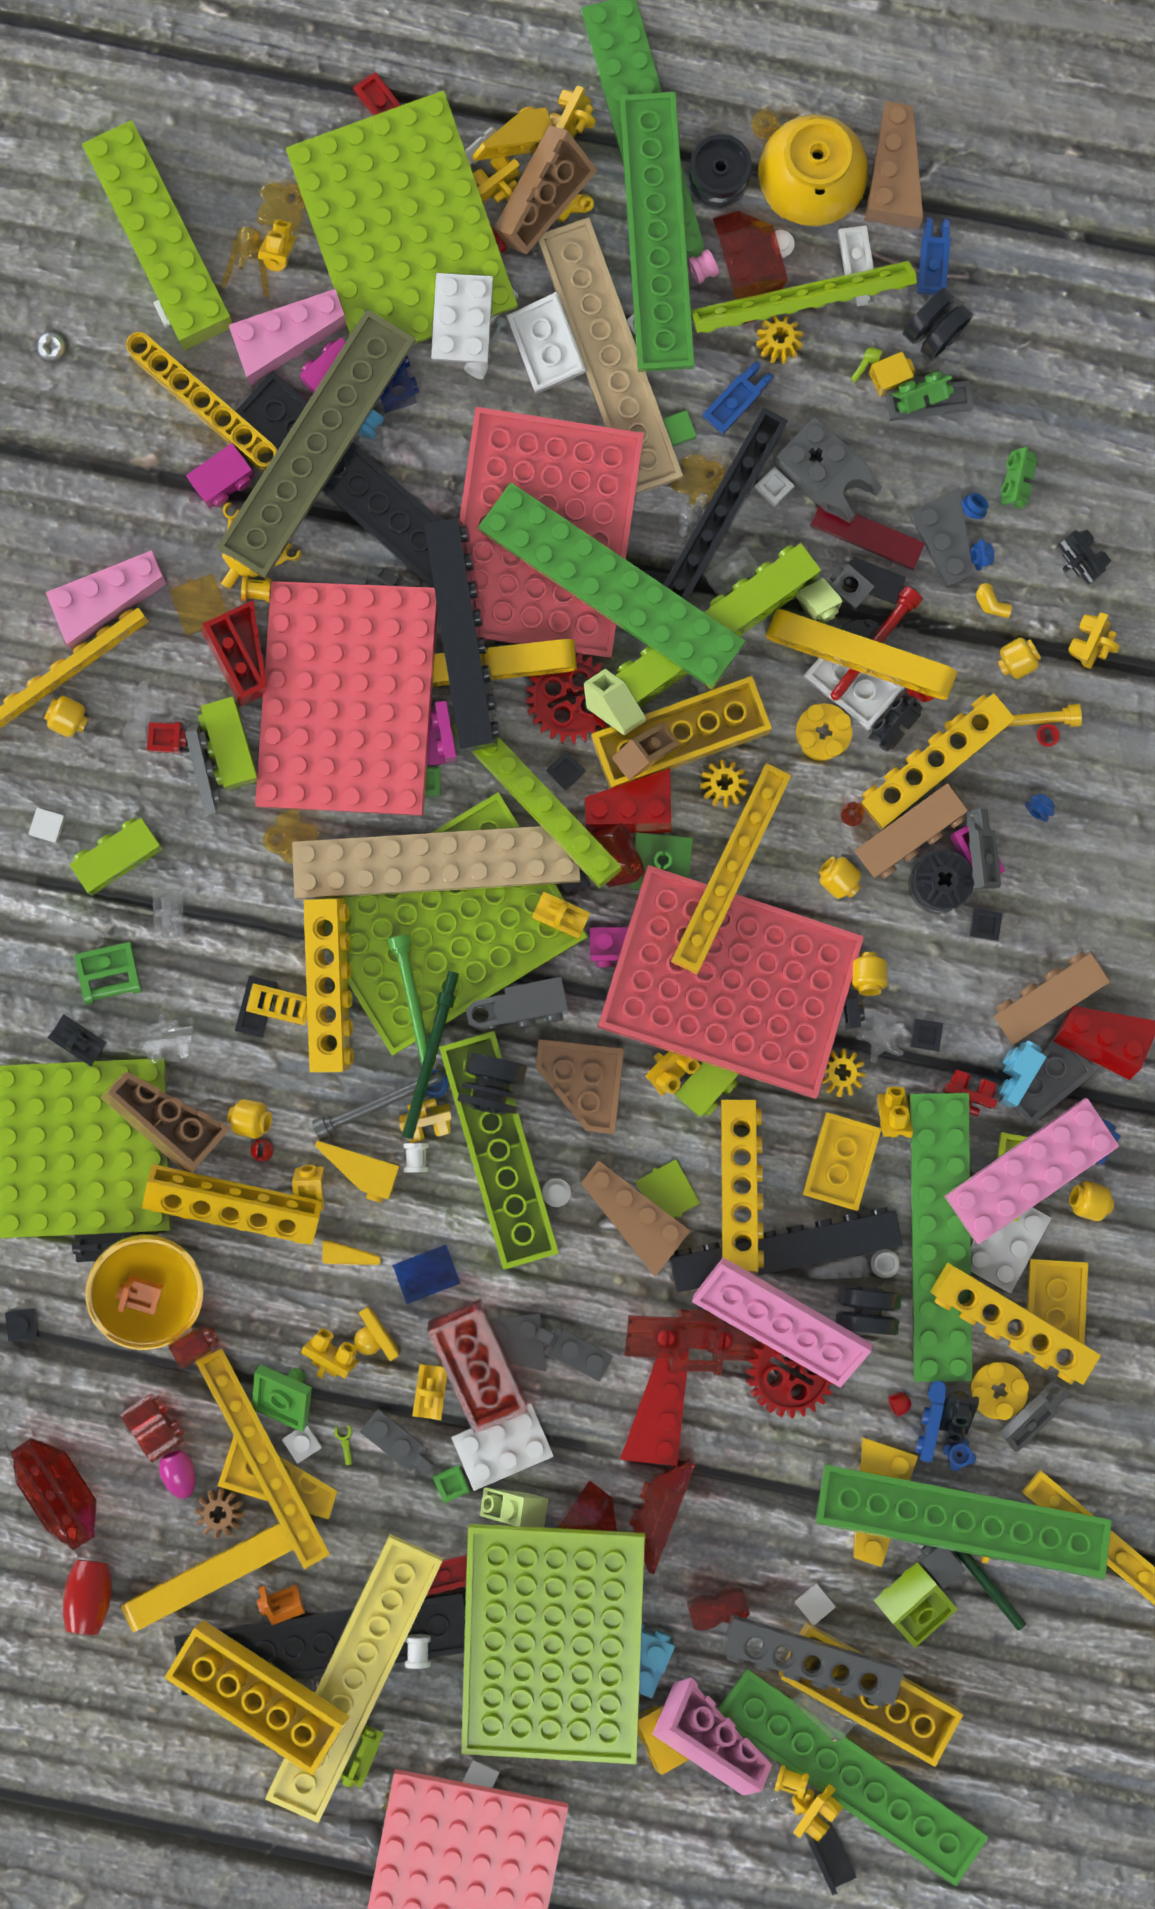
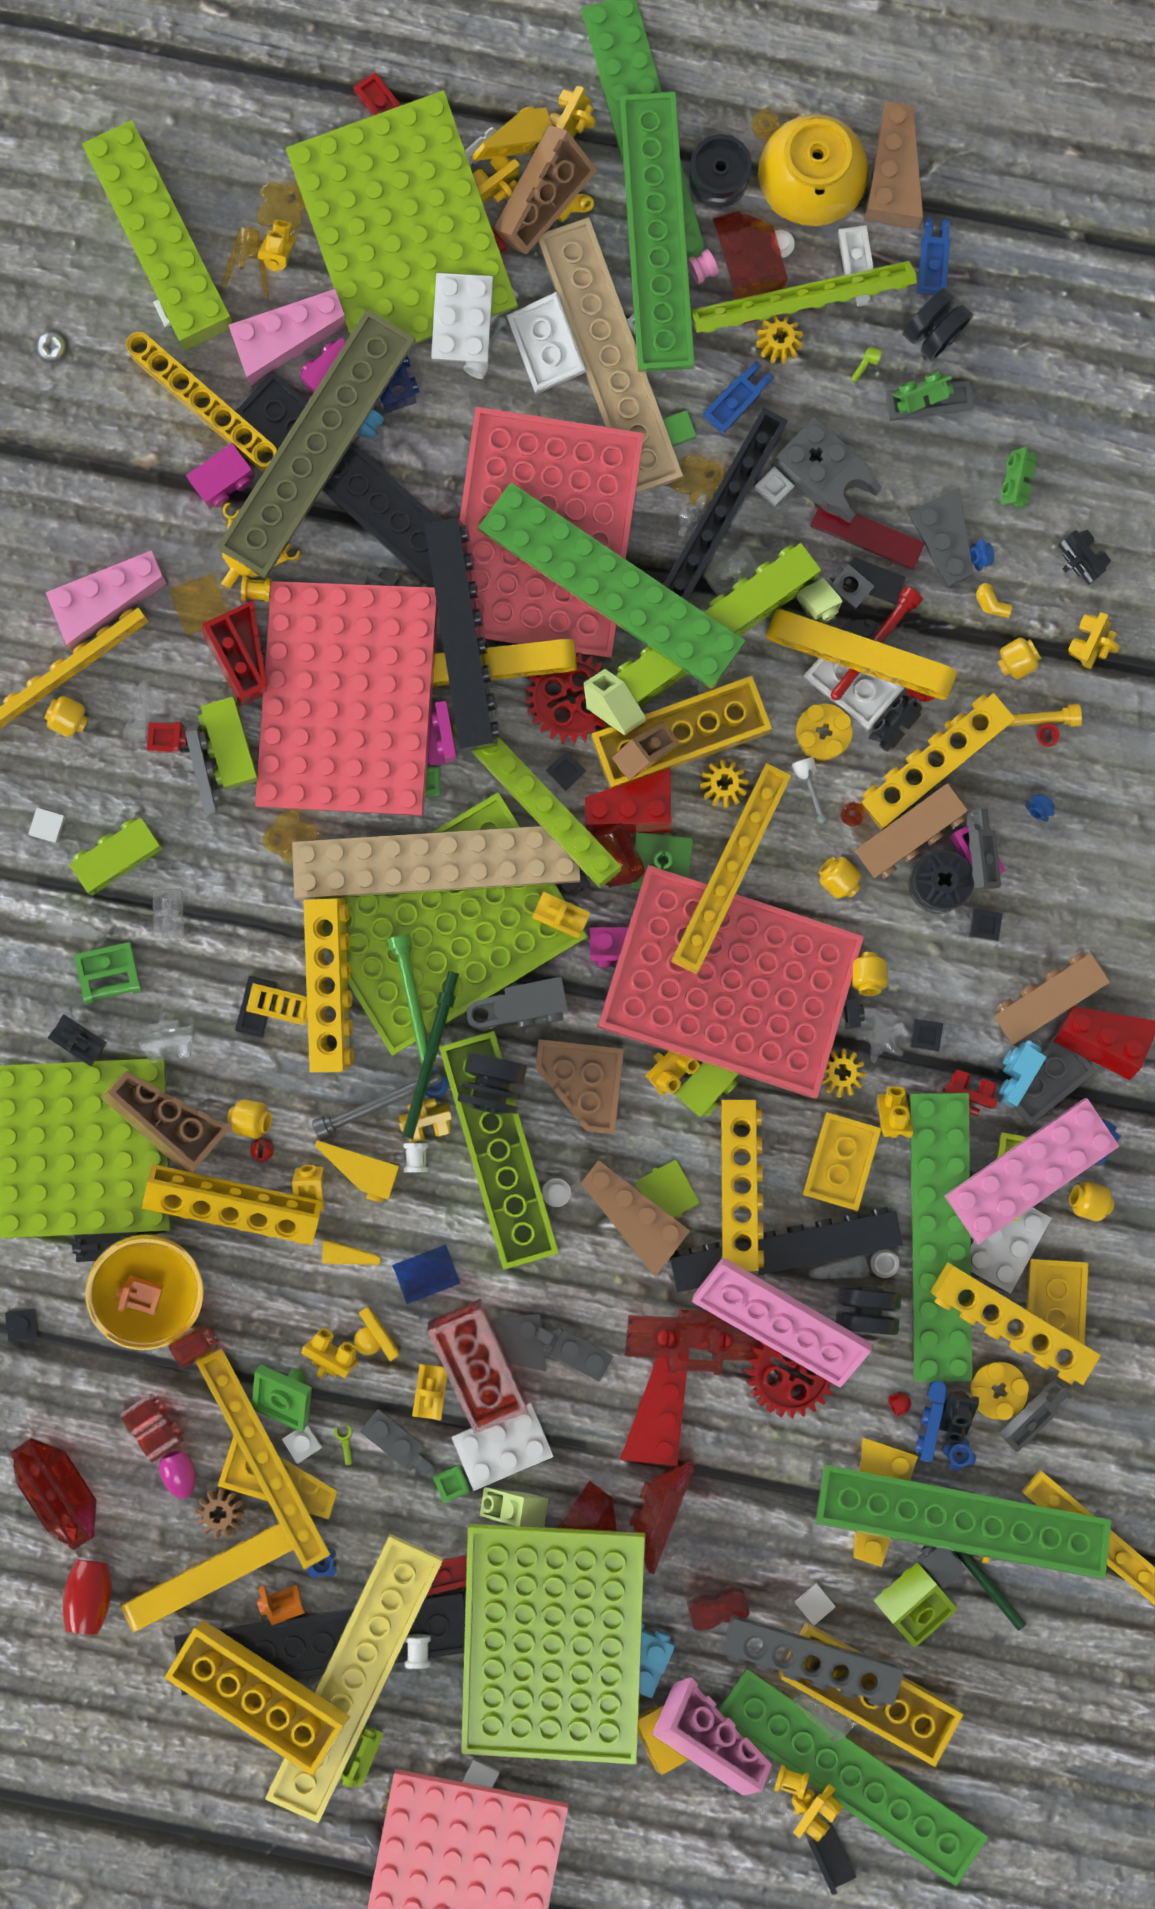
(326, 1569): none -> blue plate
(805, 770): none -> hinge
(891, 373): yellow brick -> none
(975, 506): blue plate -> none

